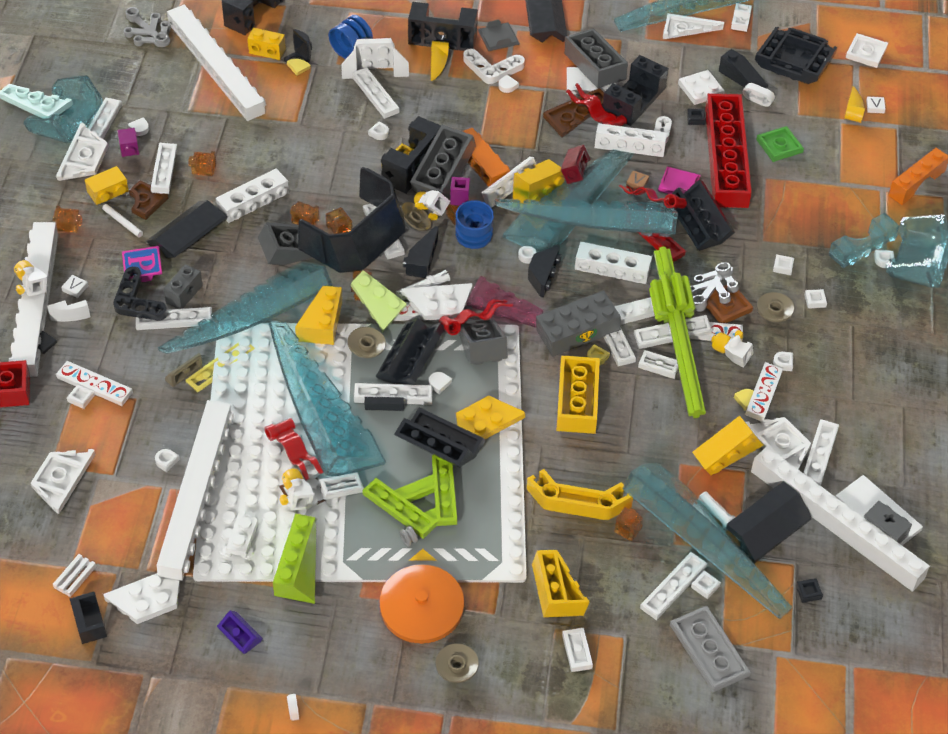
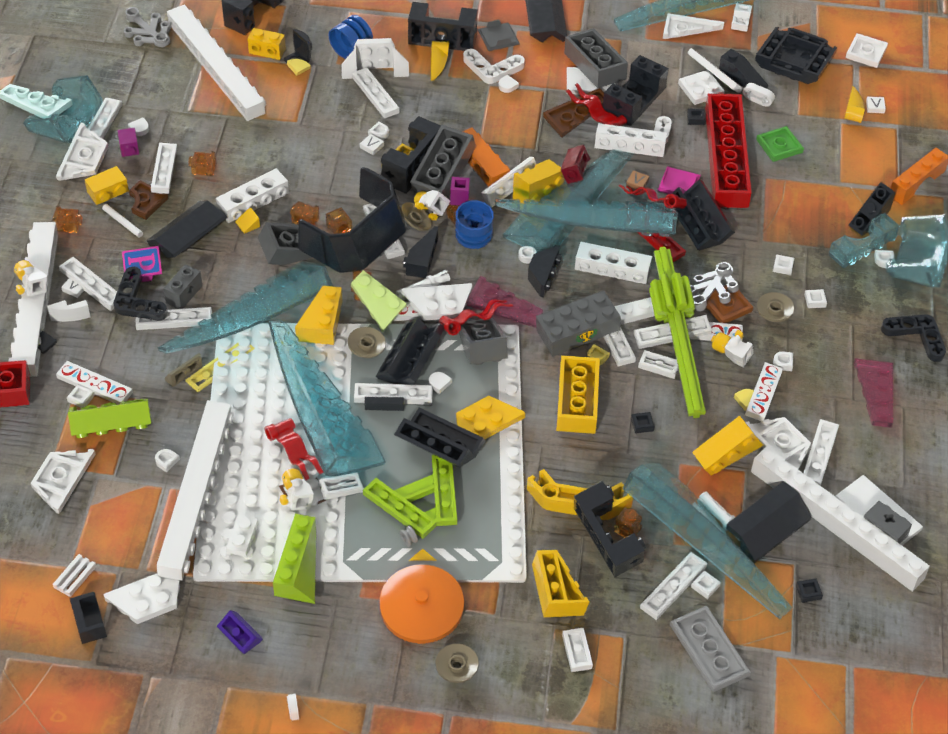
(89, 282): none -> white tile
(109, 417): none -> lime wedge
(248, 221): none -> yellow slope
(371, 144): none -> white tile
(589, 507): none -> black plate
(642, 422): none -> black tile
(714, 70): none -> white tile
(877, 204): none -> black slope
(877, 389): none -> clear pink wing
(923, 325): none -> black beam

